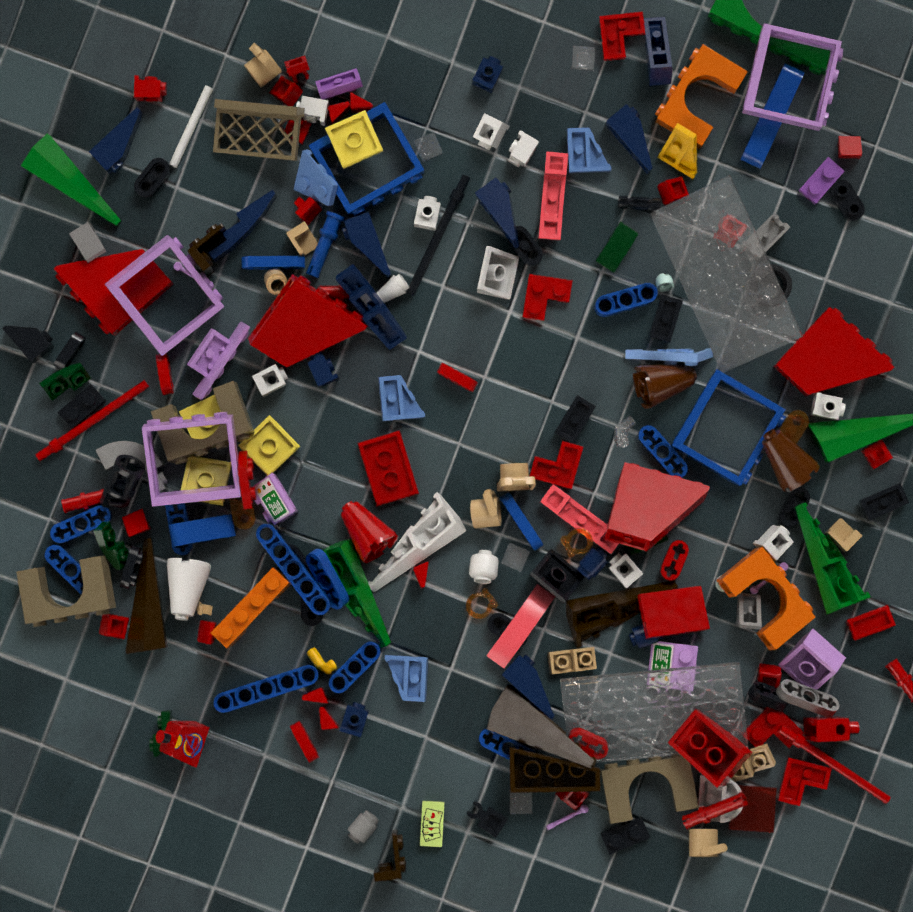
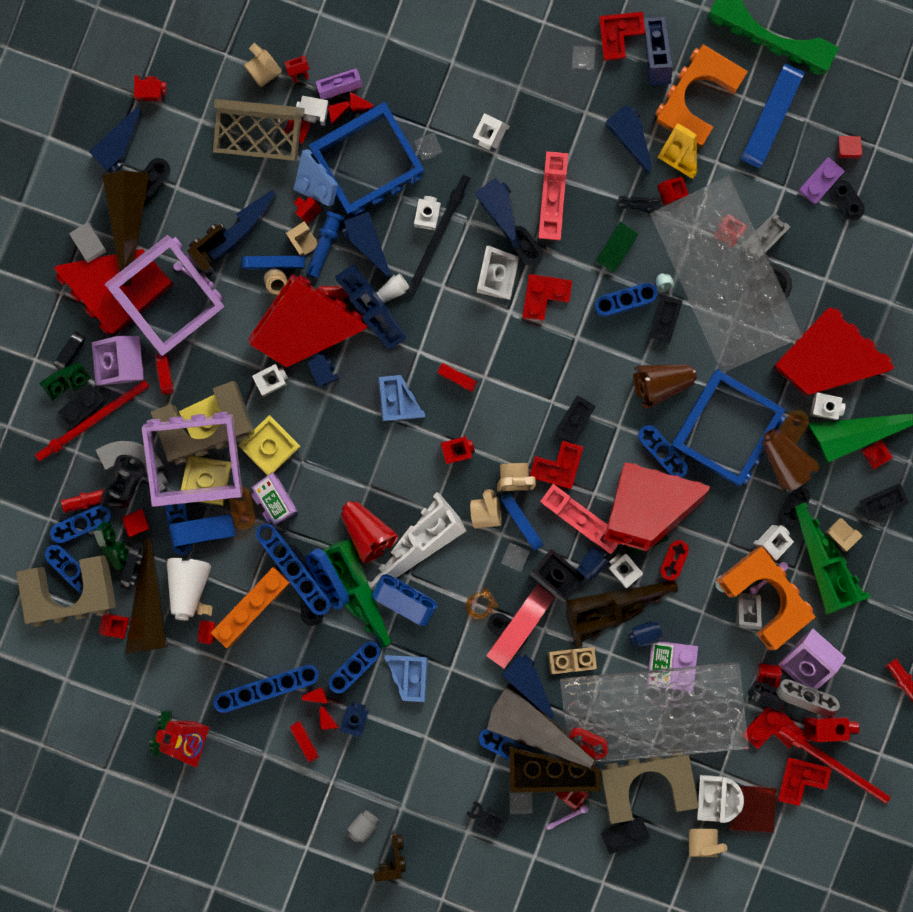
(30, 341): black slope -> none
(54, 167): green wedge -> none
(117, 360): none -> lavender slope
(125, 203): none -> dark brown wedge
(191, 126): white bar -> none
(213, 355): lavender bracket -> none
(245, 473): red plate -> none
(286, 91): red slope -> none
(319, 663): yellow arm -> none
(354, 139): light yellow plate -> none
(388, 468): red tile -> none
(404, 599): none -> blue beam
(421, 573): red slope -> none
(432, 823): yellowish green tile -> none
(449, 446): none -> red brick
(483, 567): white head -> none
(485, 81): dark blue brick -> none
(522, 150): white brick -> none
(572, 551): clear orange piece -> none
(584, 152): medium blue wing -> none
(621, 432): clear arm -> none
(670, 356): light blue wing -> none
(673, 612): red tile -> none
(705, 814): red pin -> none
(710, 748): red slope -> none
(758, 760): tan slope -> none
(830, 76): lavender window -> none
(870, 622): red tile -> none

